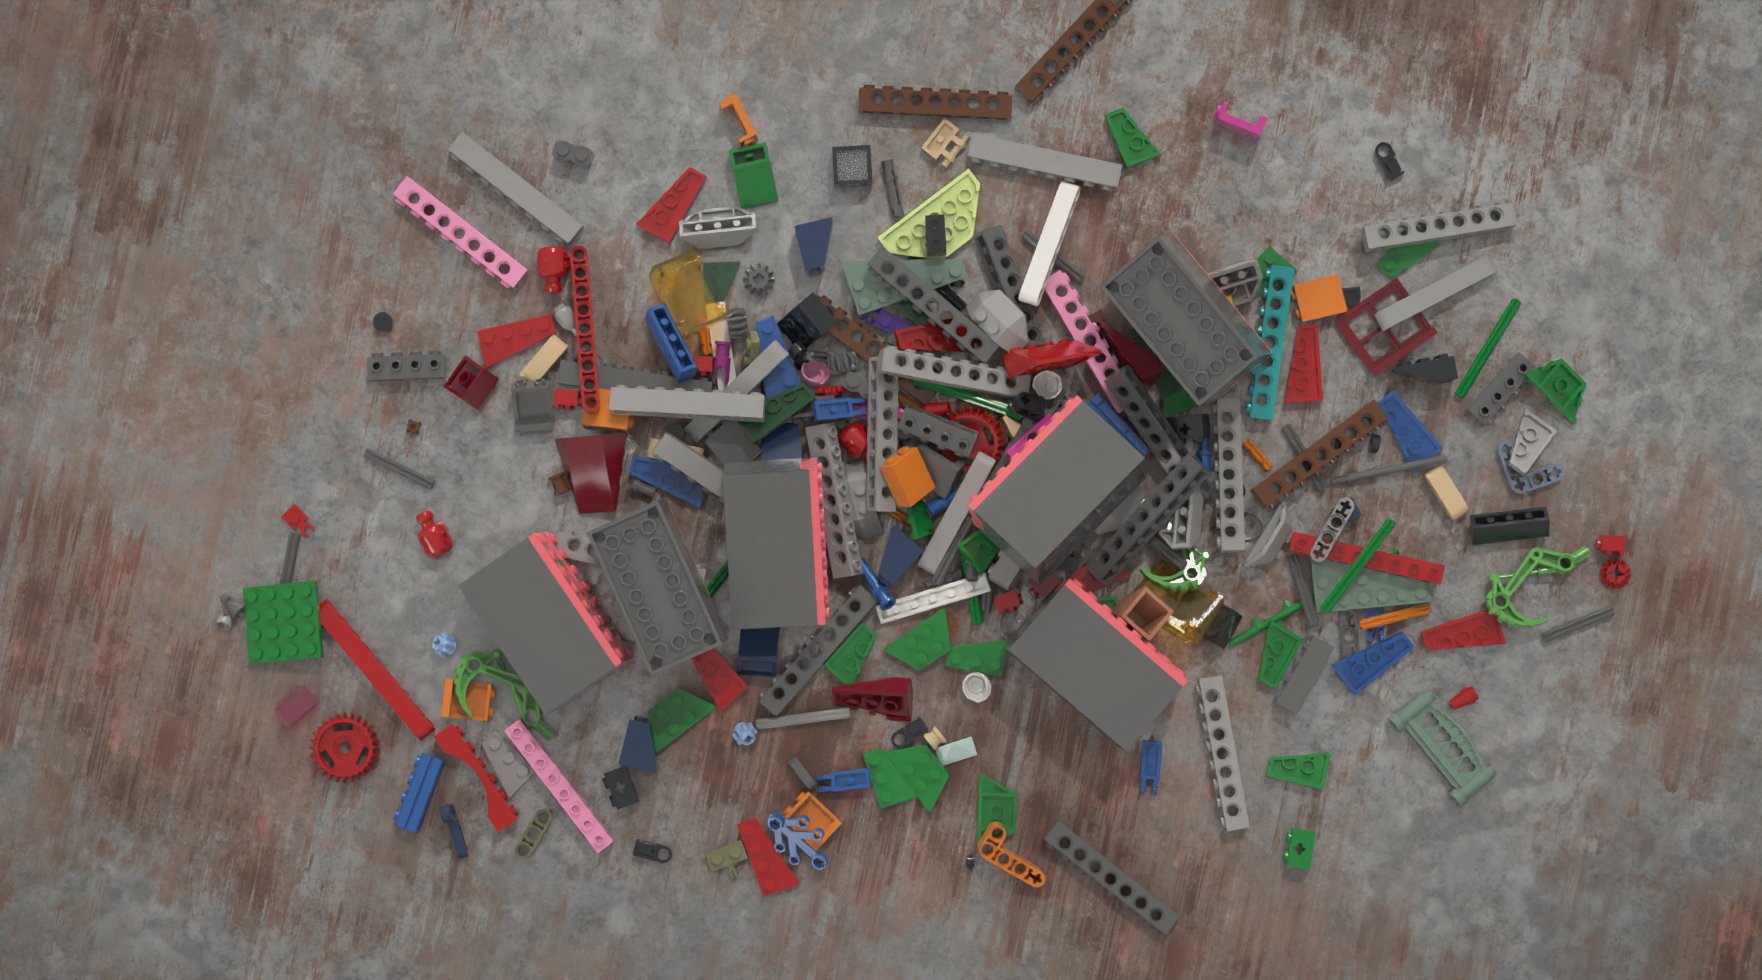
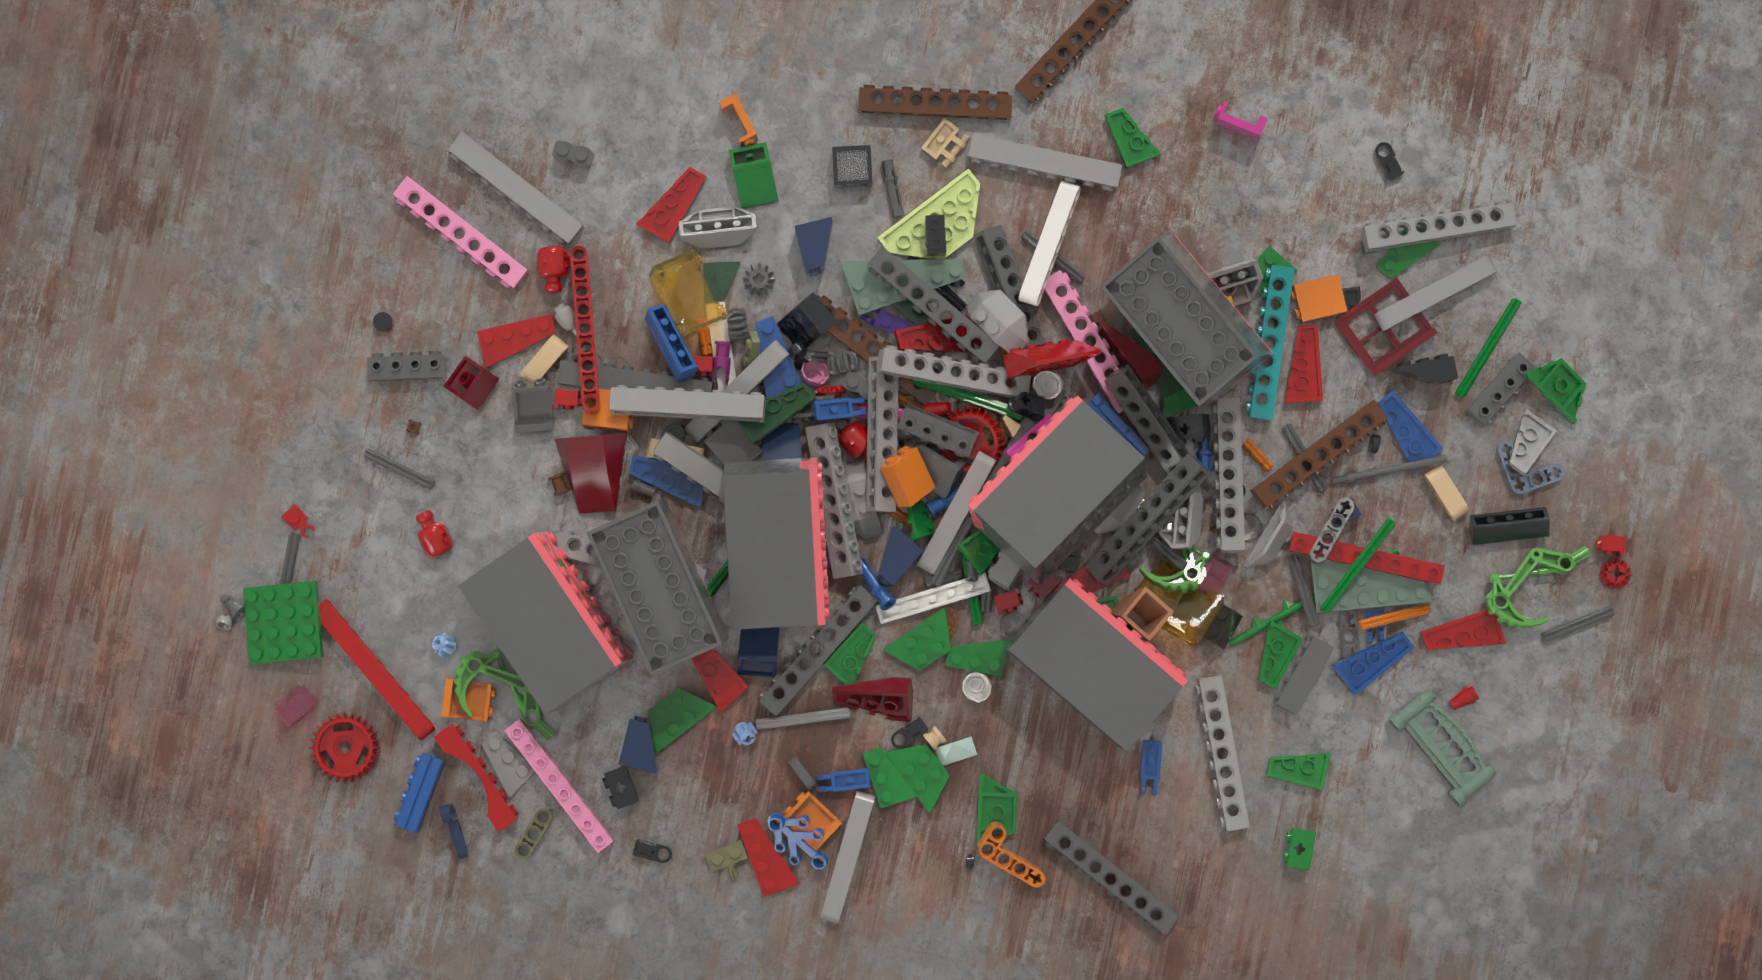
(847, 857): none -> light grey beam
(1216, 573): none -> clear pink brick

